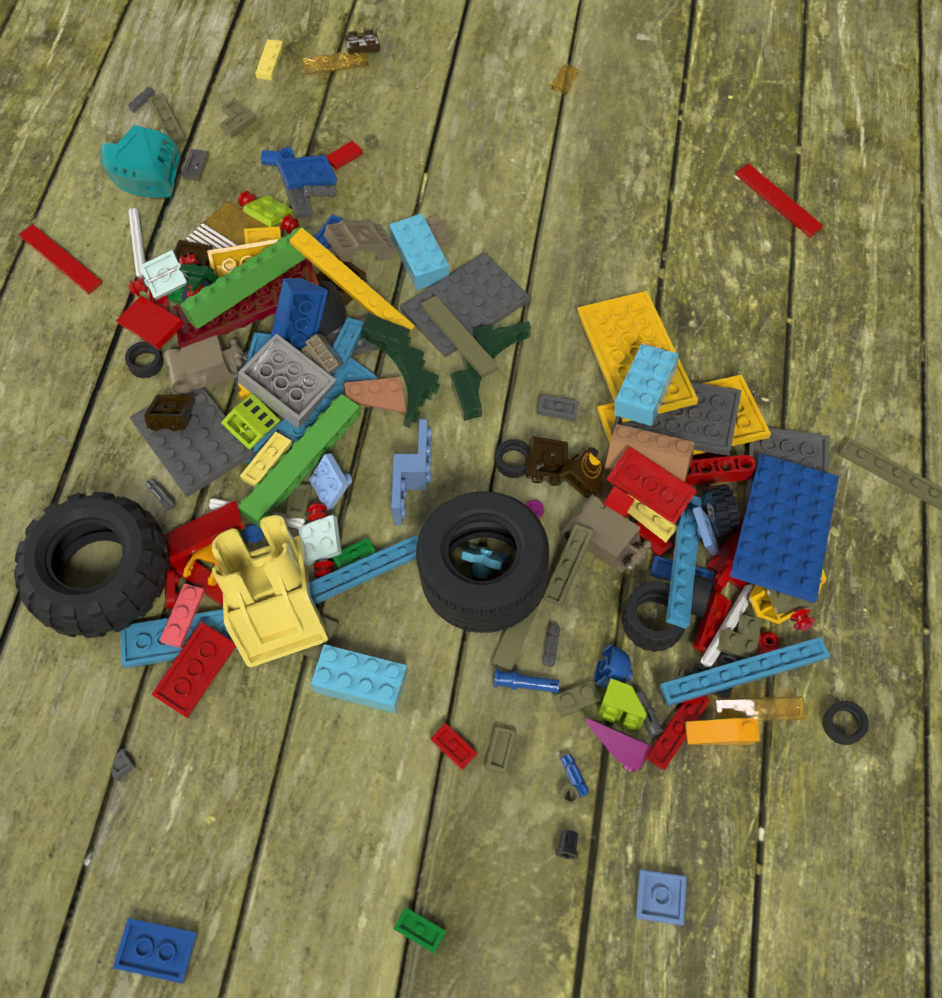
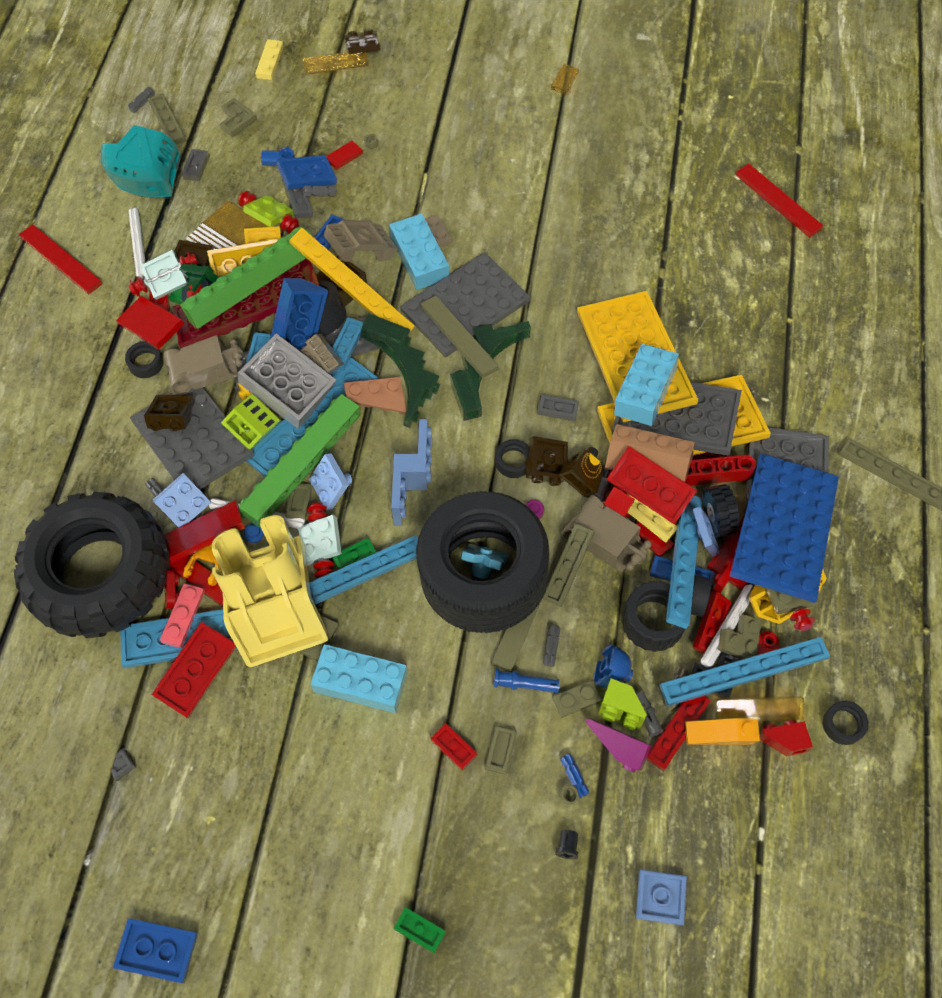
(181, 500): none -> light blue plate
(266, 459): light yellow plate -> none
(604, 484): none -> dark grey axle
(787, 739): none -> red slope

